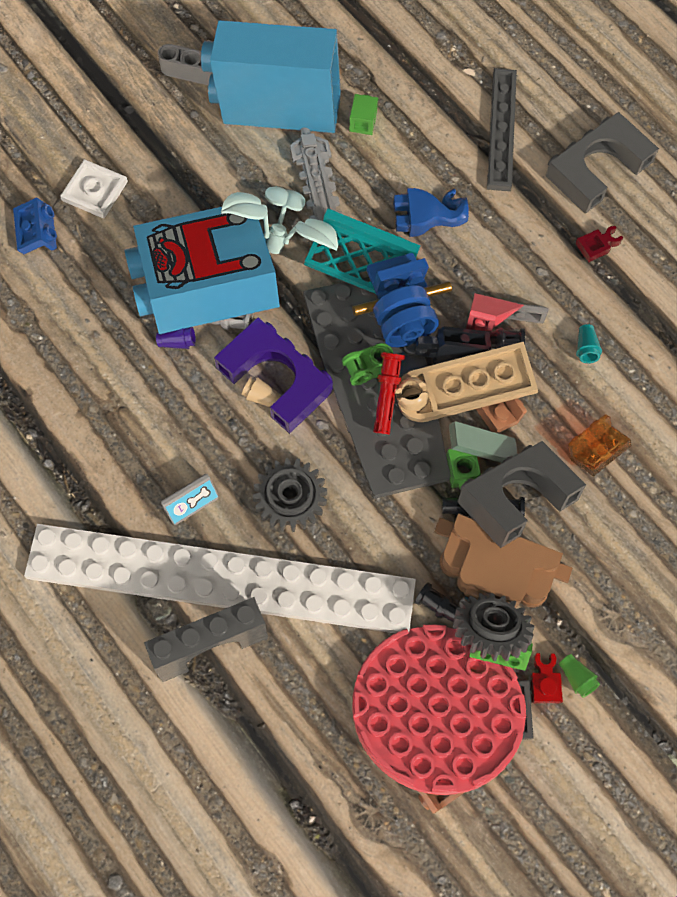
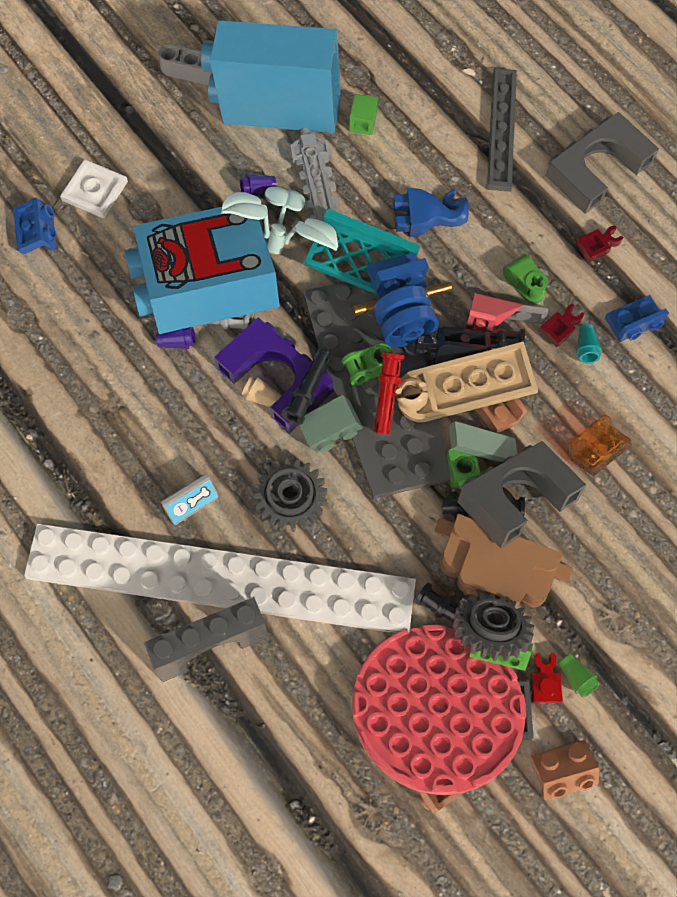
(256, 184): none -> dark purple cone
(303, 395): none -> black pin
(330, 423): none -> sand green brick
(526, 278): none -> bright green piece
(560, 327): none -> dark red plate
(566, 770): none -> nougat bracket
(635, 318): none -> blue bracket

